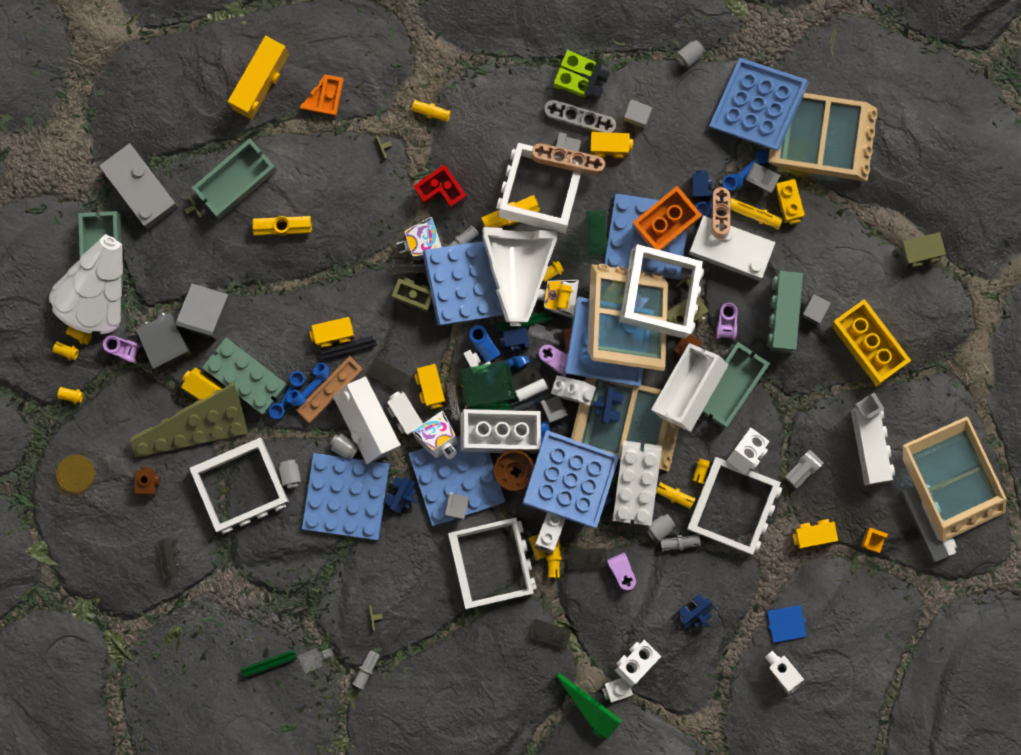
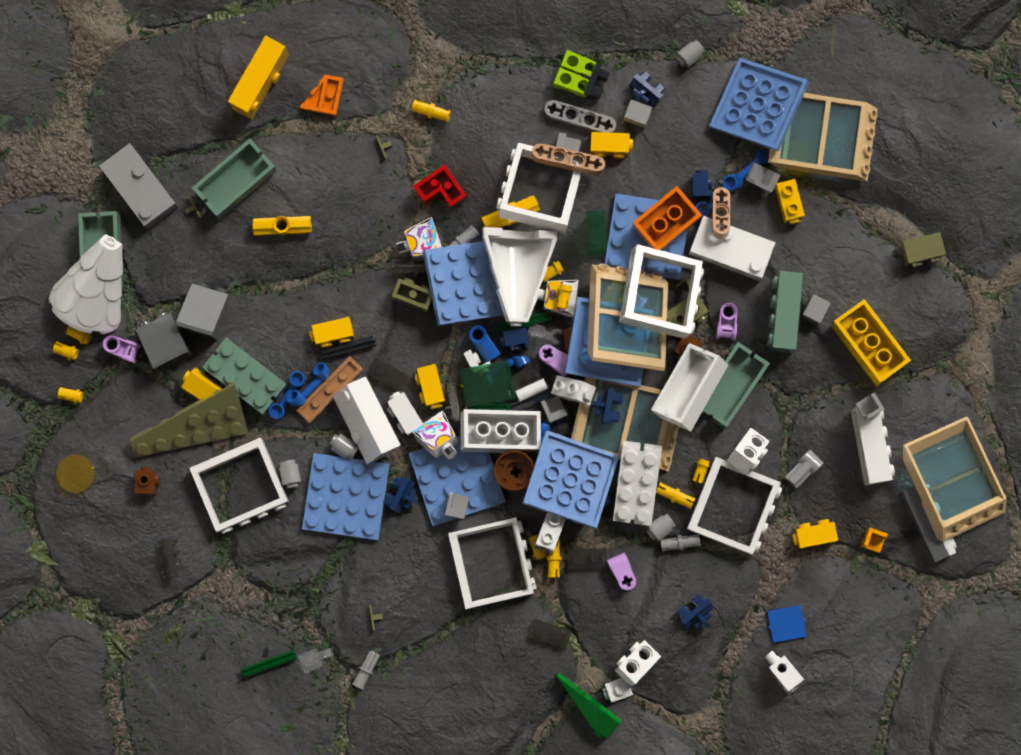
(645, 91): none -> dark blue hips
(756, 214): yellow pin -> none

